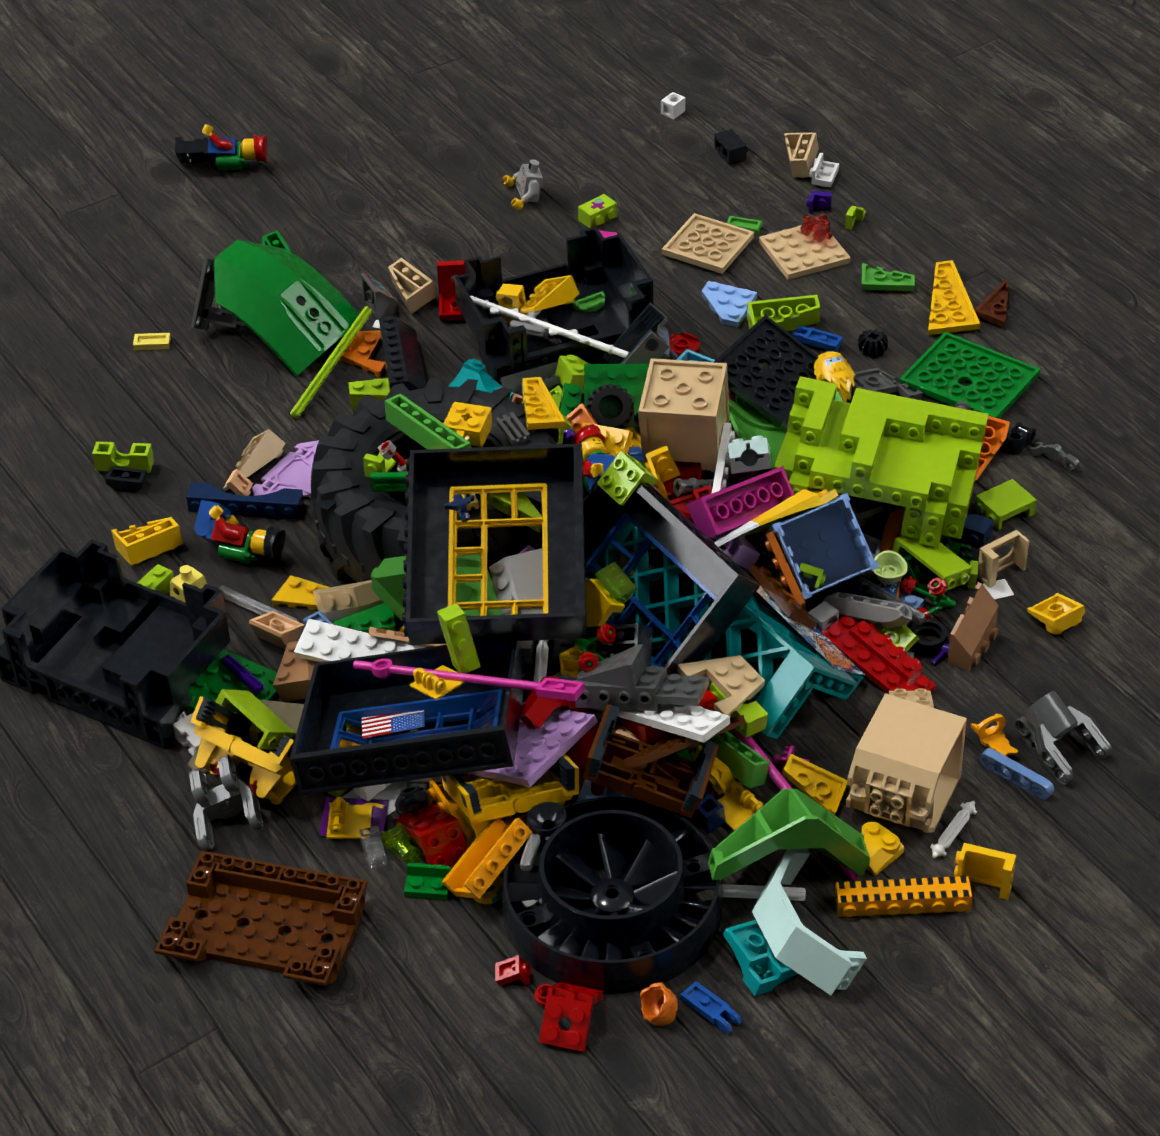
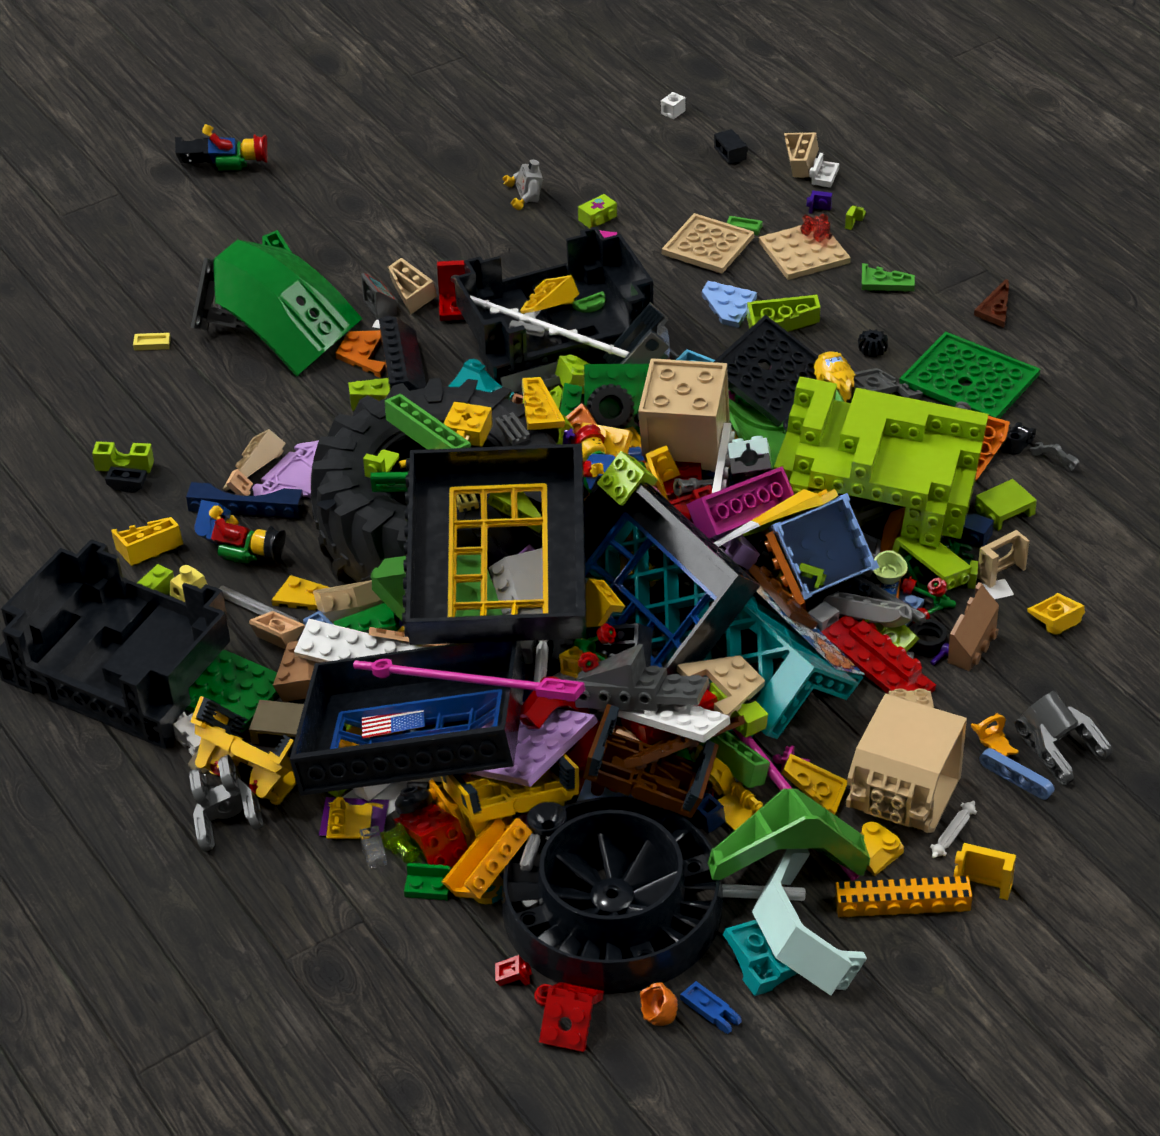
(243, 674): dark purple axle -> none
(259, 714): lime panel -> none
(271, 901): reddish brown slope -> none
(331, 362): lime axle -> none
(388, 451): piece -> none
(432, 685): yellow hinge -> none
(458, 638): lime brick -> none
(460, 505): dark blue piece -> none
(511, 297): yellow brick -> none
(616, 582): clear neon green slope -> none
(684, 341): red tile -> none
(818, 338): blue hinge -> none
(950, 303): yellow wing -> none

